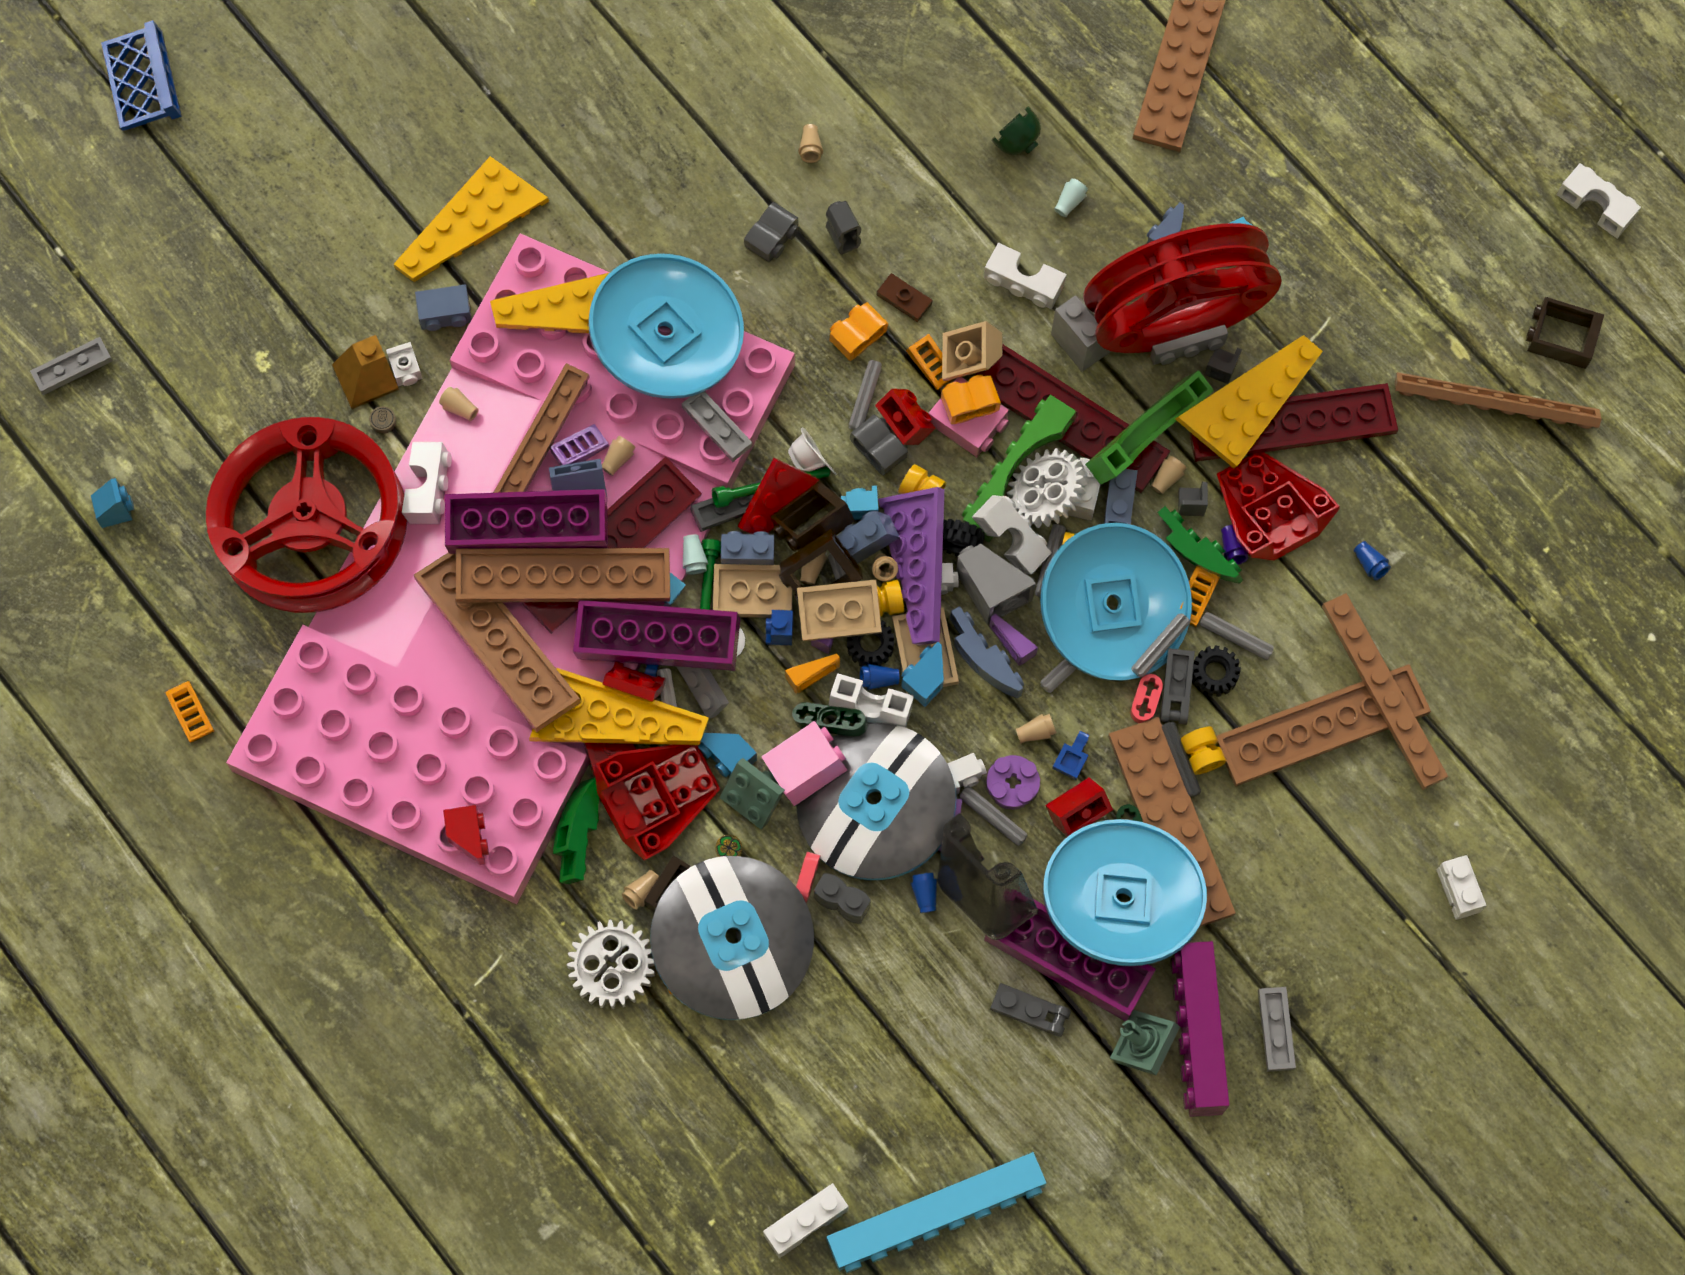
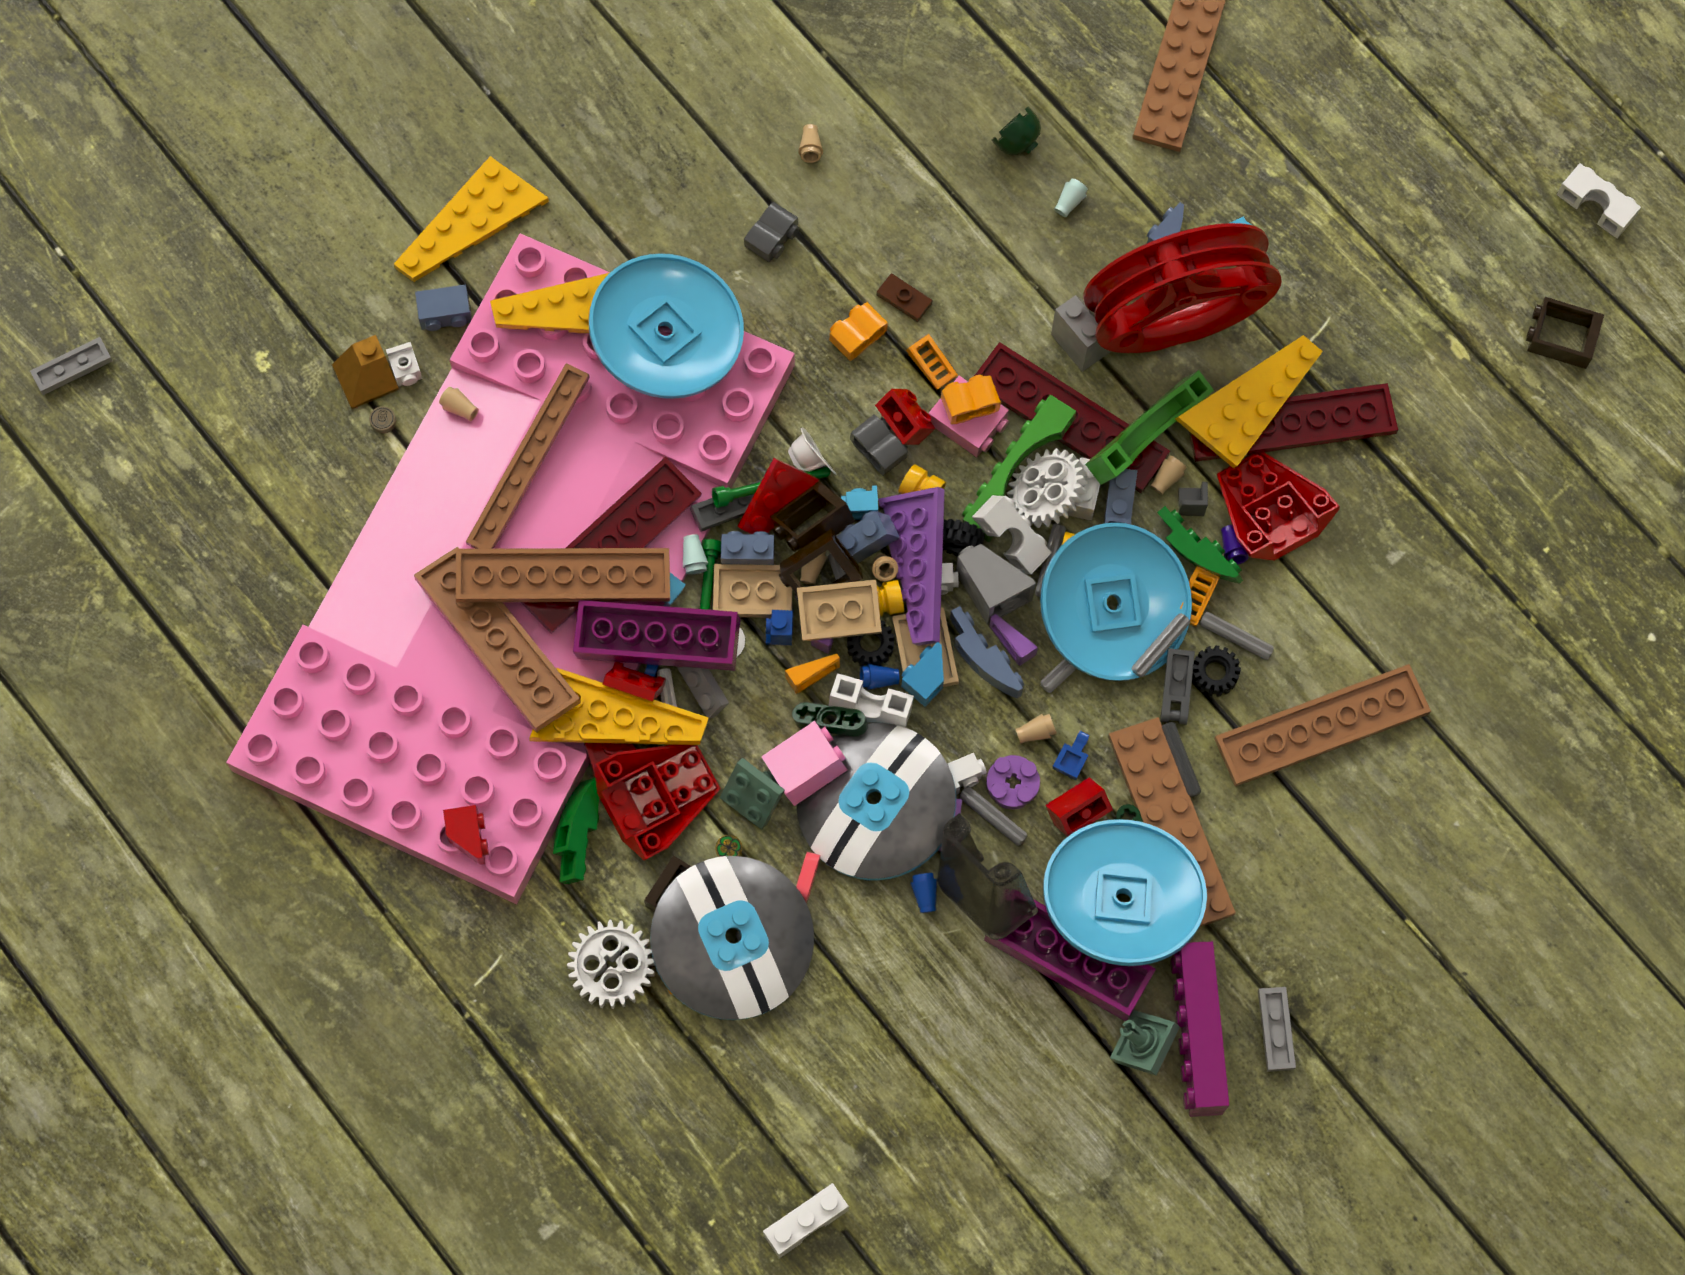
(112, 504): dark azure slope -> none
(161, 71): fence -> none
(179, 692): light orange slope -> none
(289, 518): red wheel -> none
(427, 502): white arch -> none
(526, 520): magenta brick -> none
(567, 443): medium lavender slope -> none
(578, 476): sand blue brick -> none
(617, 455): tan cone -> none
(637, 891): tan cone -> none
(717, 425): light grey plate -> none
(726, 751): dark azure slope -> none
(843, 227): dark grey brick -> none
(848, 901): dark grey brick -> none
(865, 394): light grey axle -> none
(935, 1212): medium azure brick -> none
(970, 350): tan slope -> none
(1029, 1009): dark grey plate -> none
(1040, 288): white arch -> none
(1151, 700): coral beam -> none
(1189, 345): light grey plate -> none
(1203, 750): yellow wheel -> none
(1222, 365): dark grey panel -> none
(1372, 561): blue cone -> none
(1384, 691): medium nougat plate -> none
(1461, 887): white brick -> none
(1505, 402): medium nougat plate -> none

